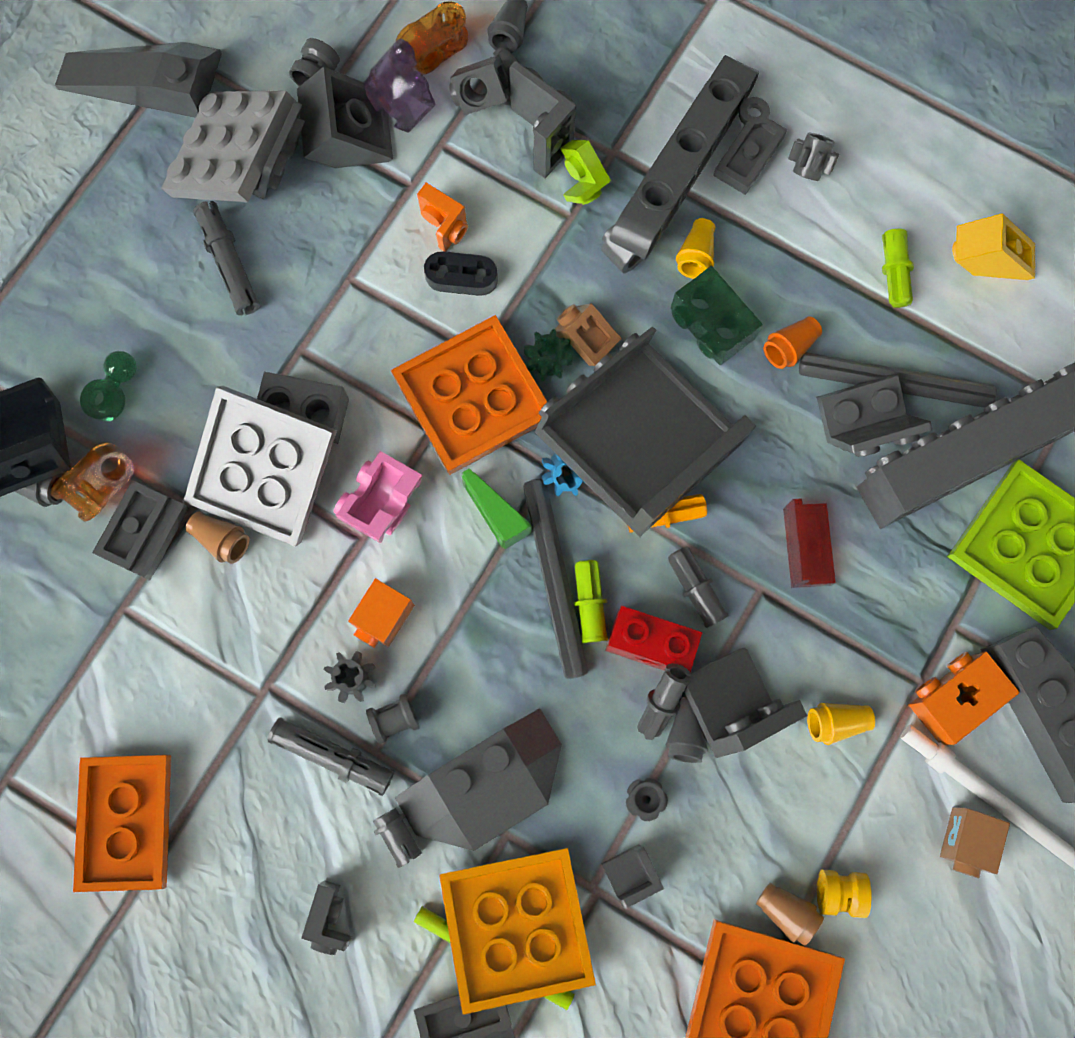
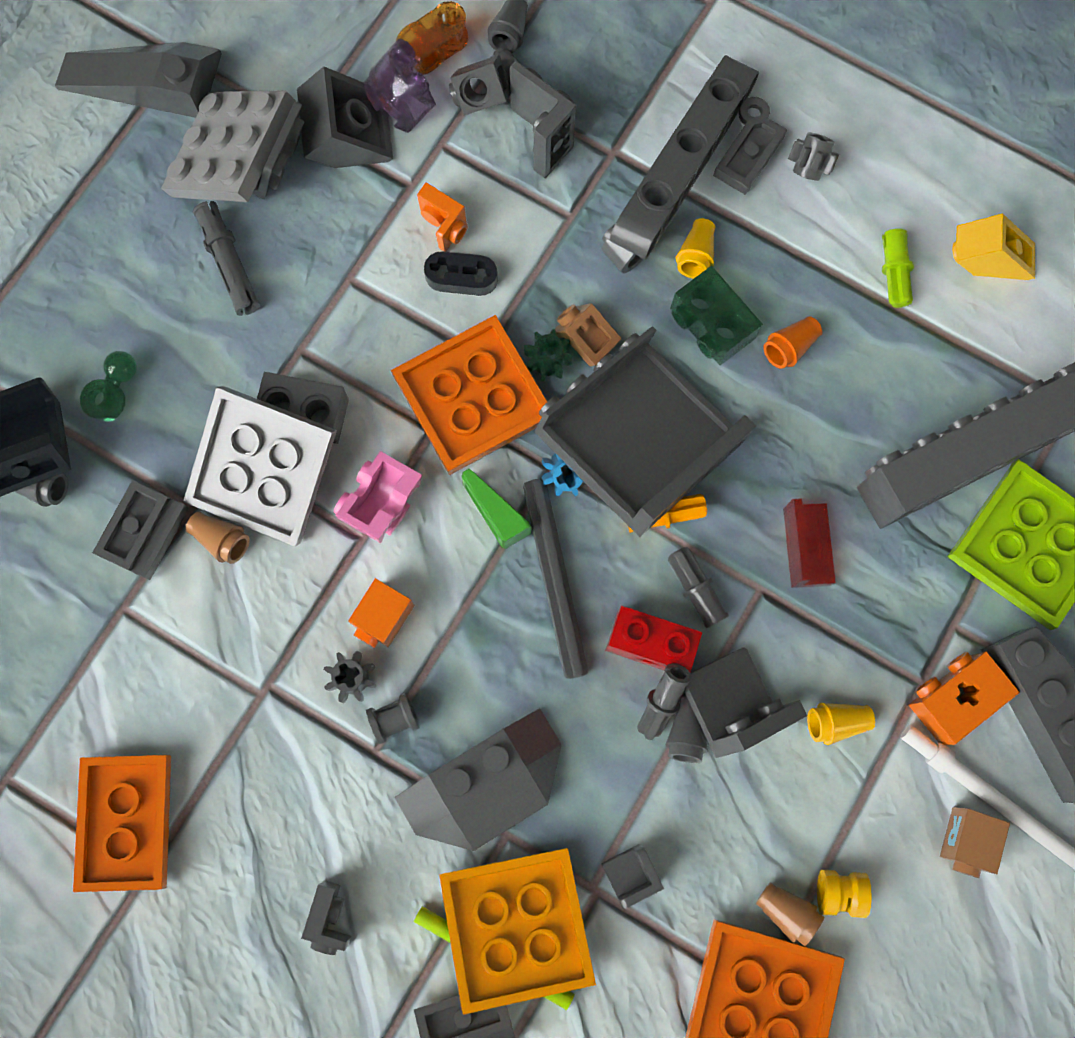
(92, 483): clear orange piece -> none
(314, 56): dark grey wheel -> none
(345, 763): dark grey pin -> none
(395, 834): dark grey pin -> none
(586, 167): lime bracket -> none
(590, 601): lime axle -> none
(658, 799): dark grey plate -> none
(869, 416): dark grey bracket -> none
(911, 381): dark grey axle -> none

